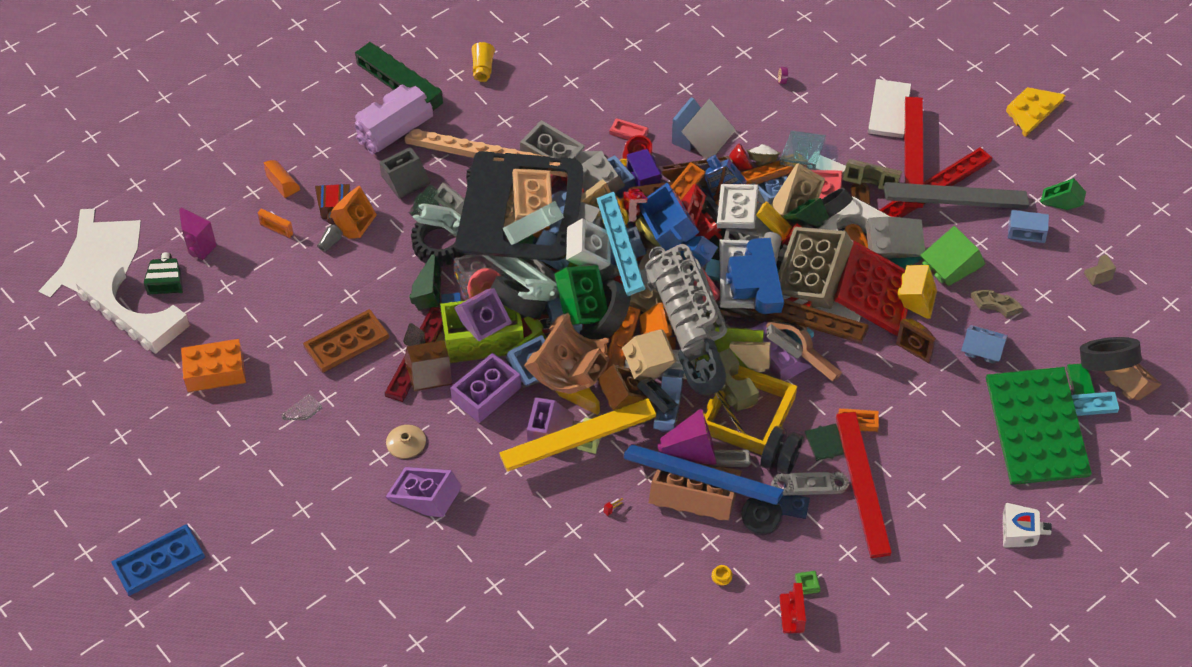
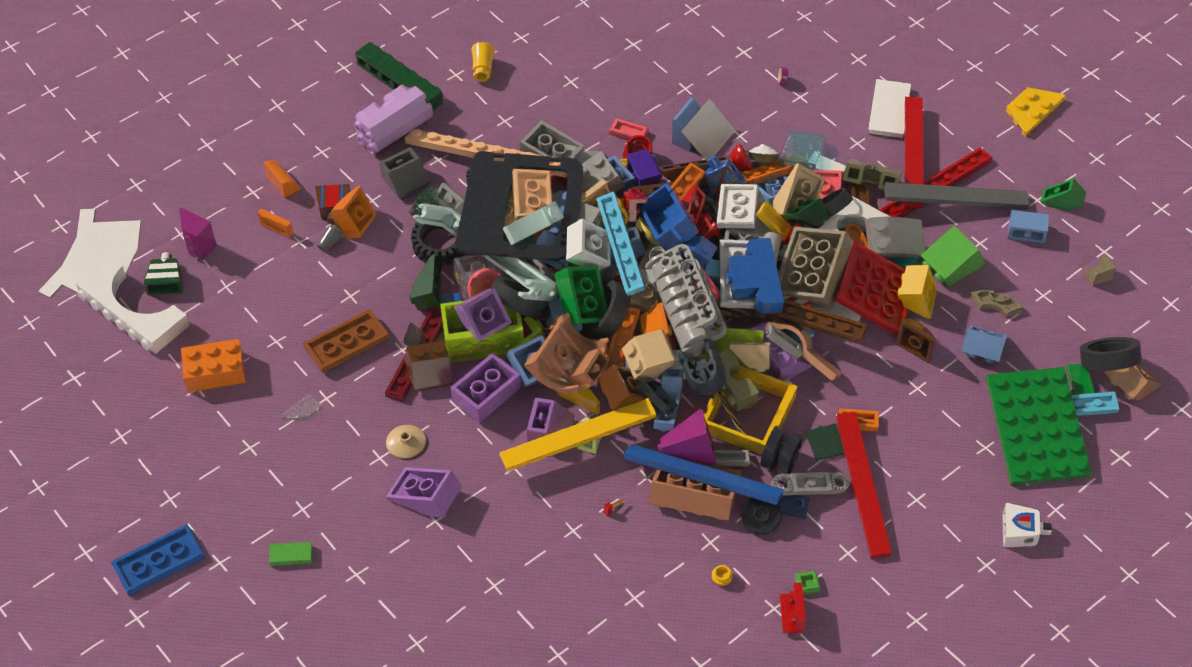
(290, 553): none -> bright green tile

